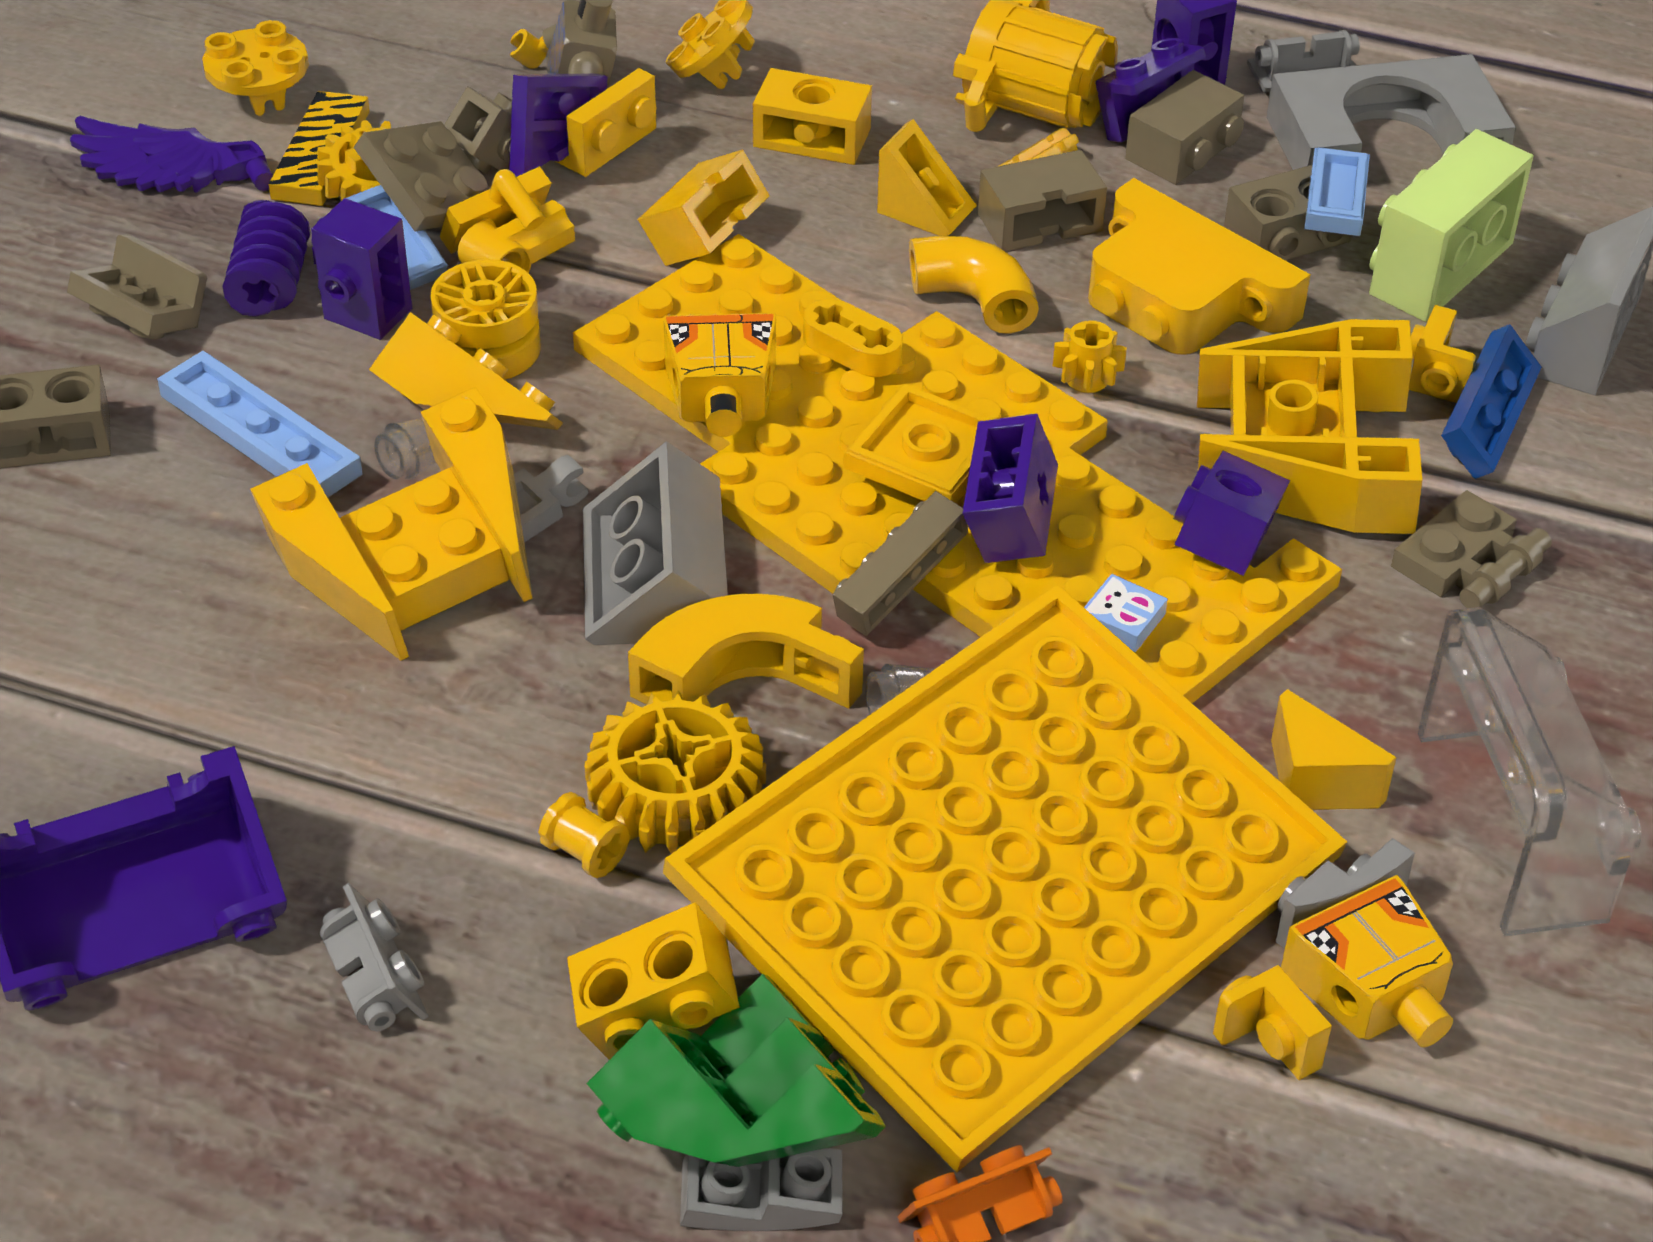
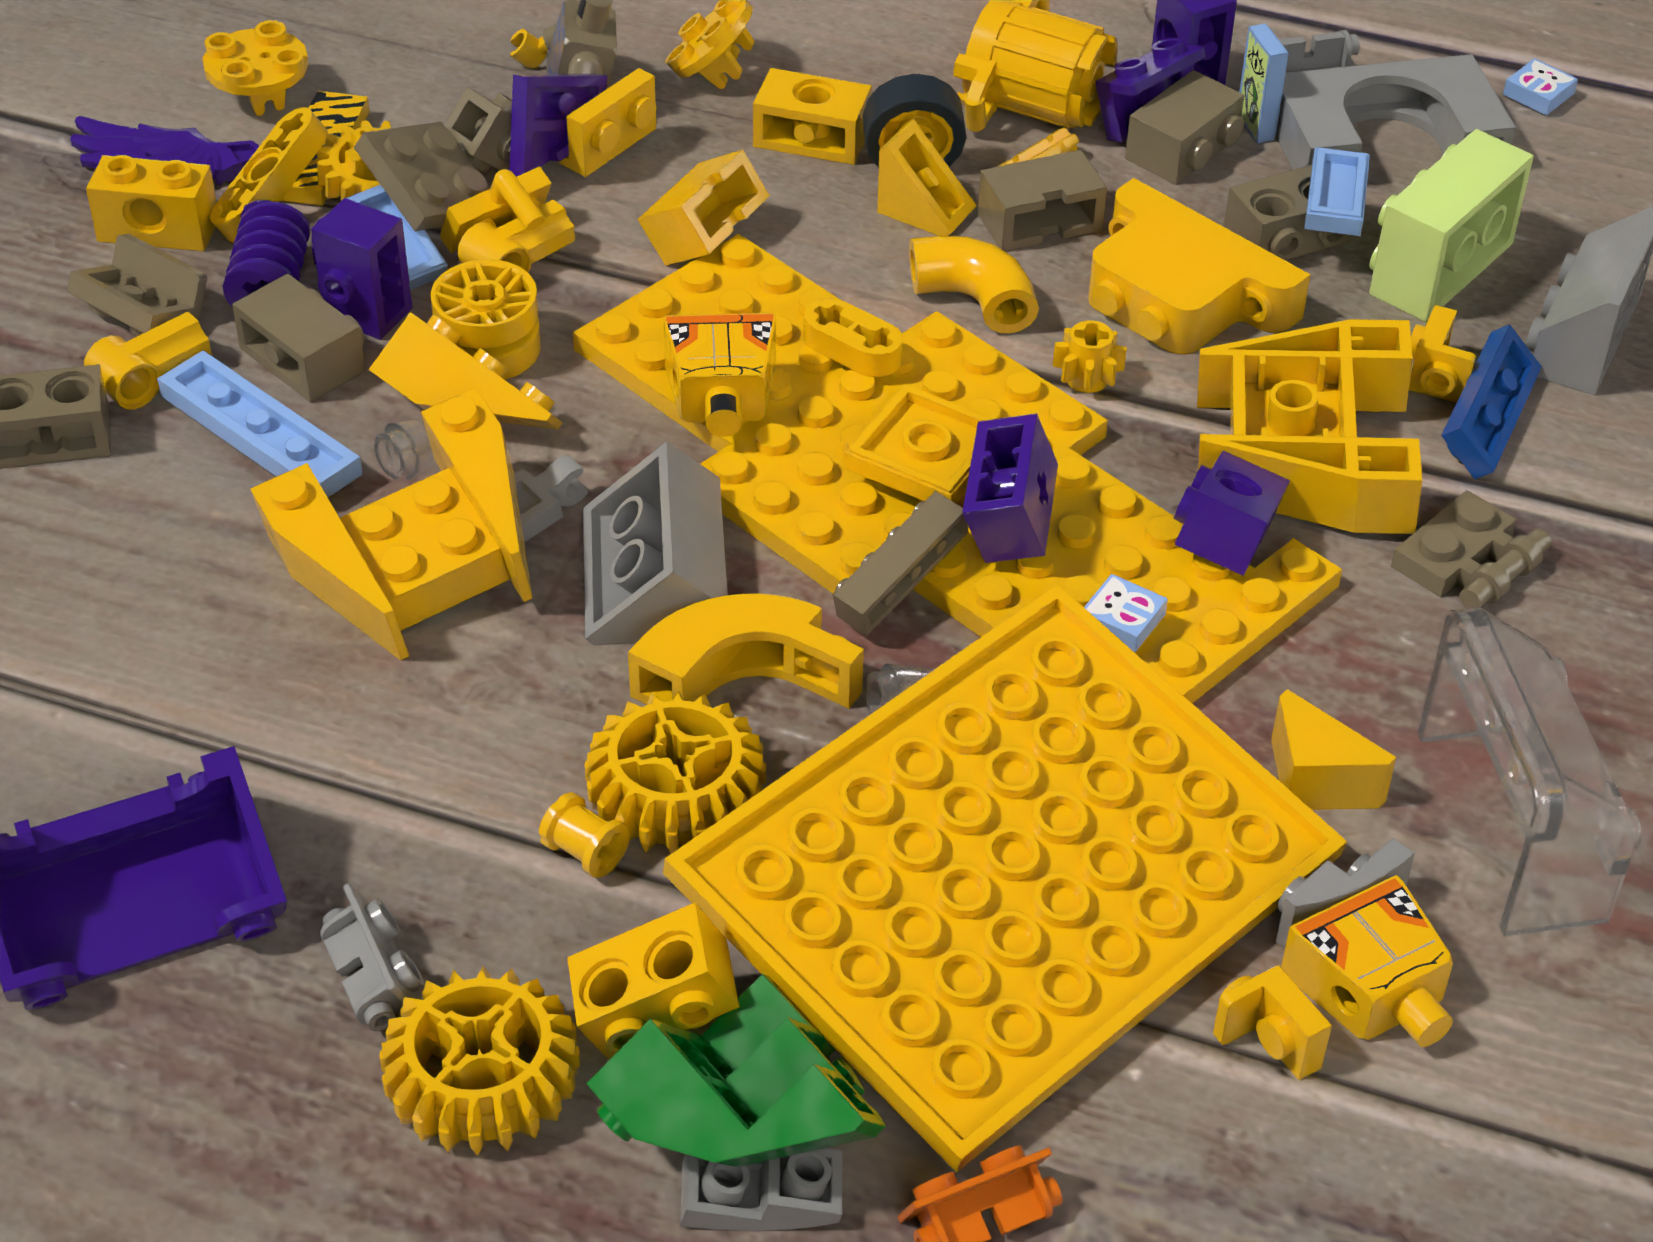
(134, 365): none -> yellow piece
(152, 201): none -> yellow brick
(271, 168): none -> yellow beam
(299, 337): none -> dark tan brick
(483, 1082): none -> yellow gear
(921, 98): none -> black wheel
(1262, 82): none -> light blue tile
(1540, 86): none -> light blue tile

